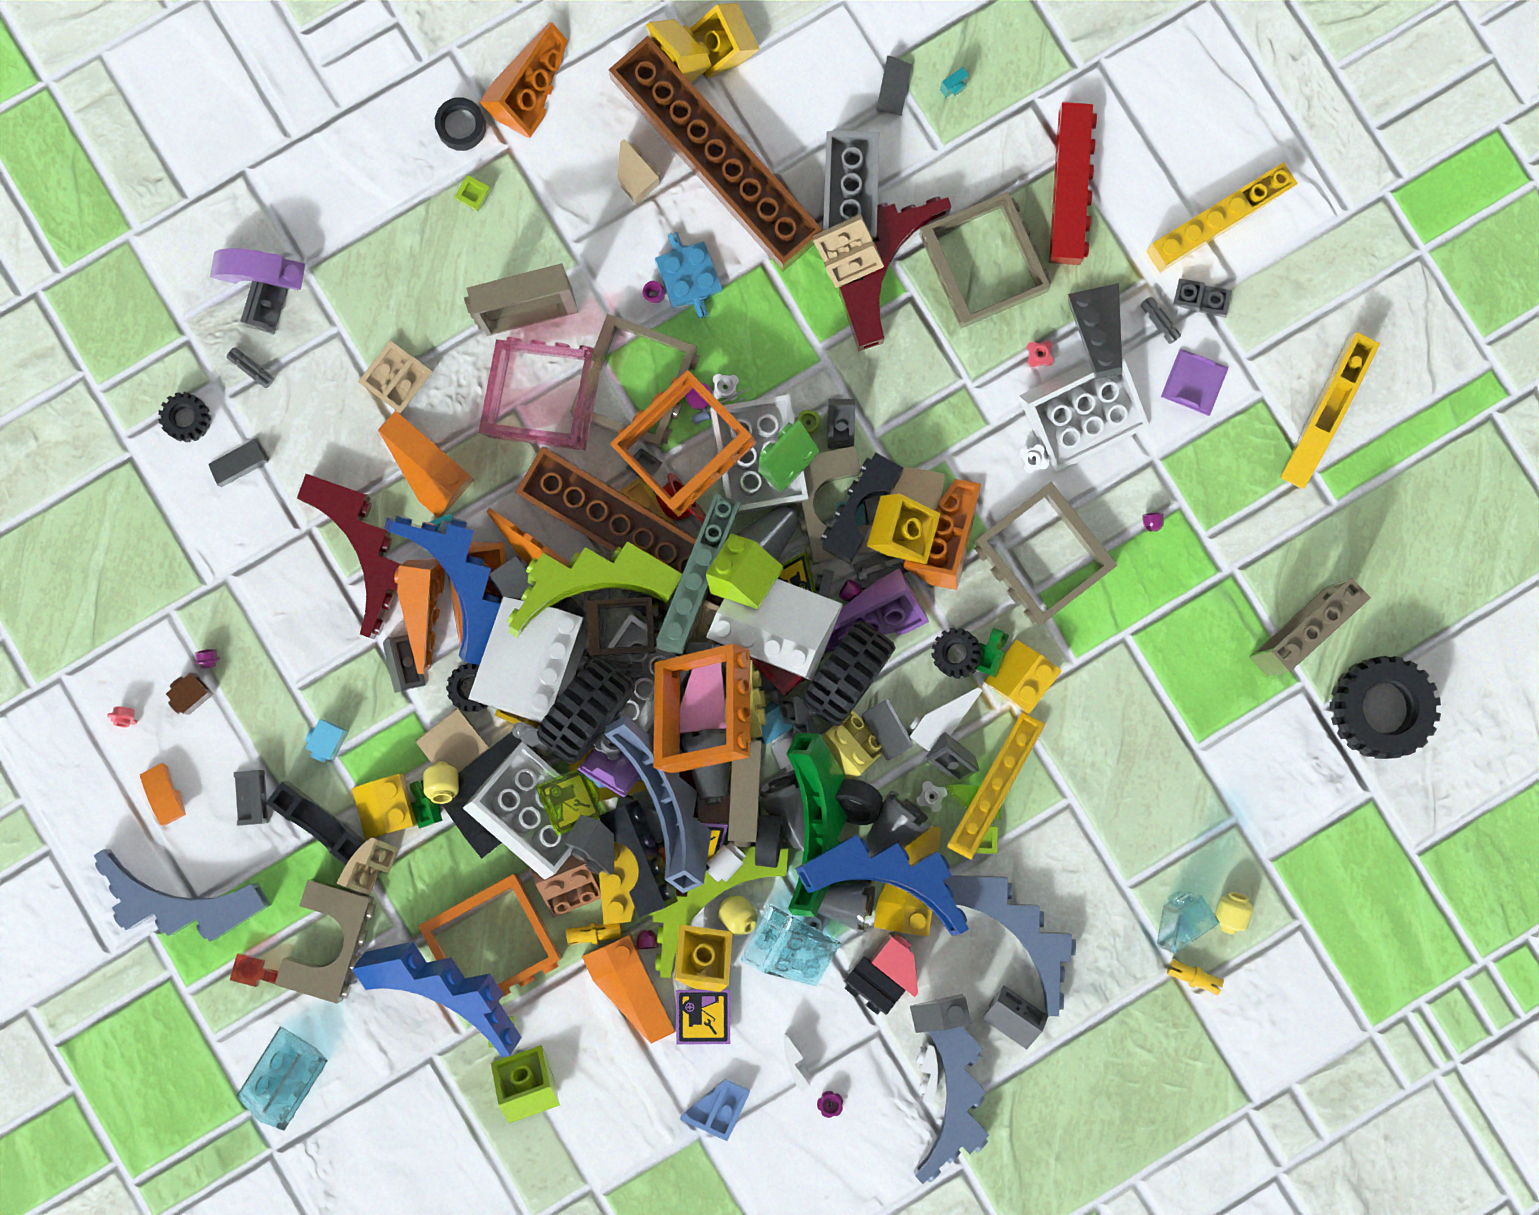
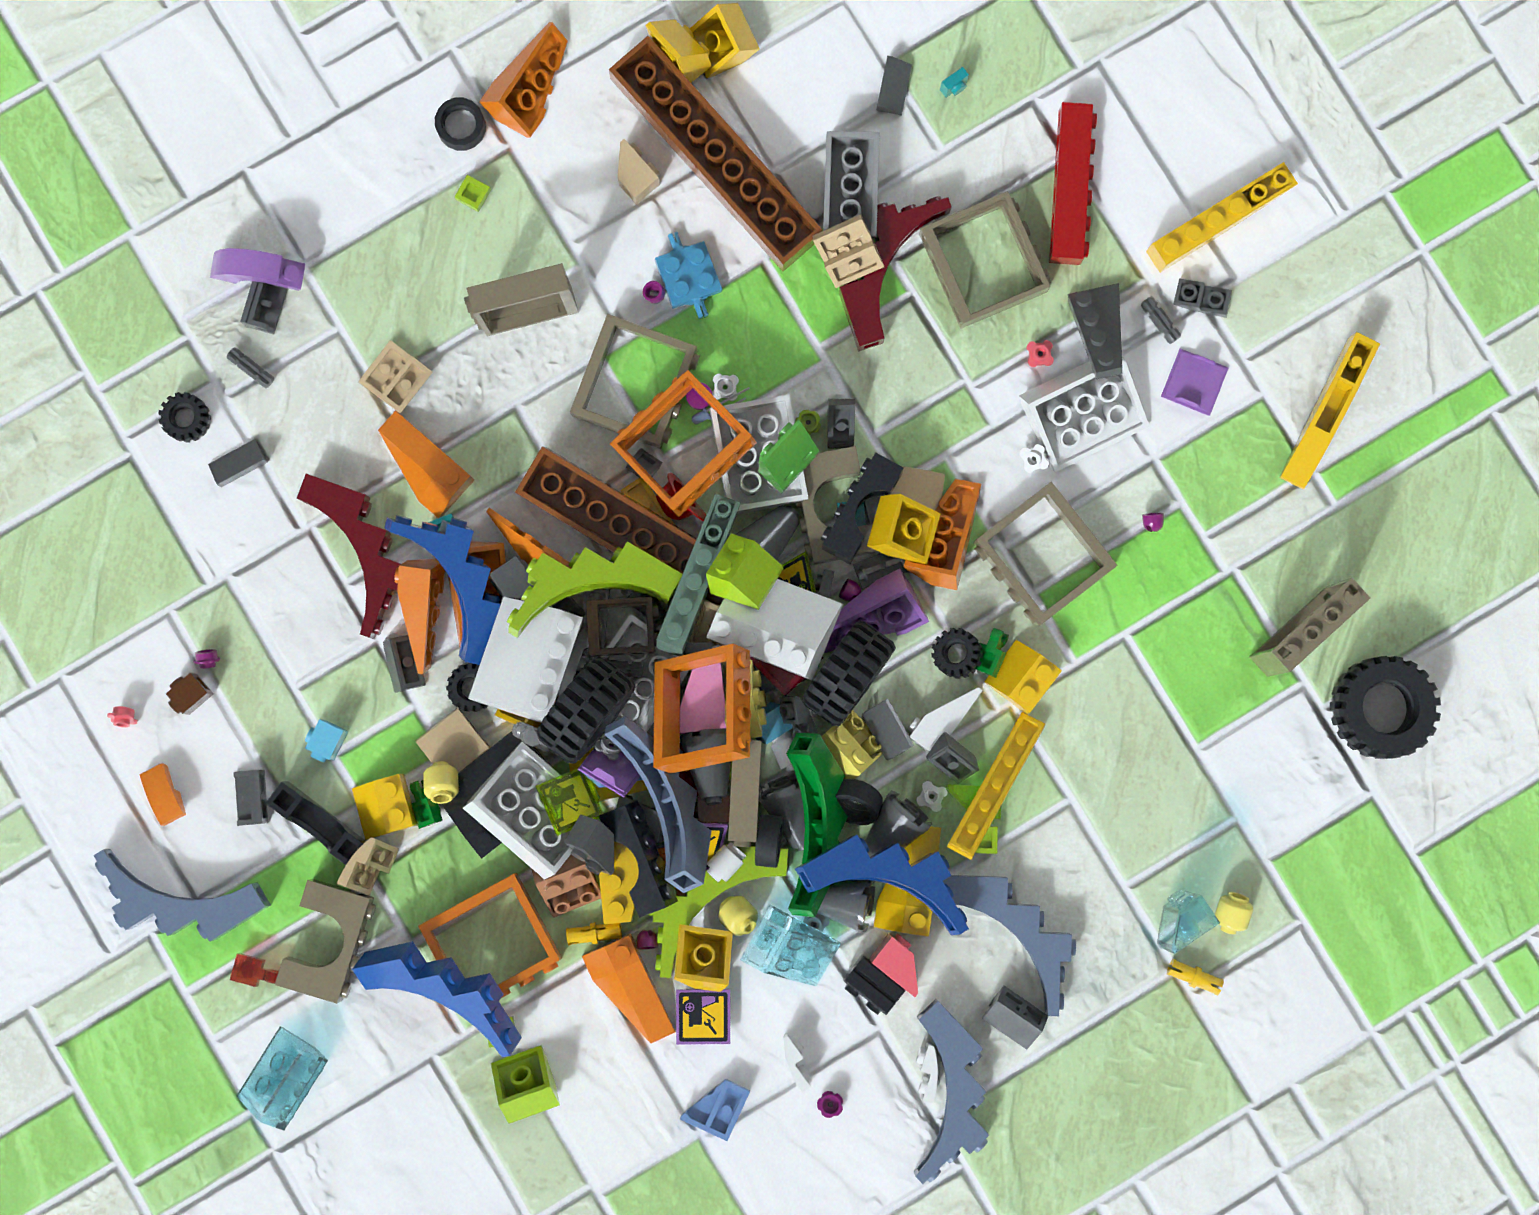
(584, 405): clear pink window -> none
(940, 1014): dark grey slope -> none

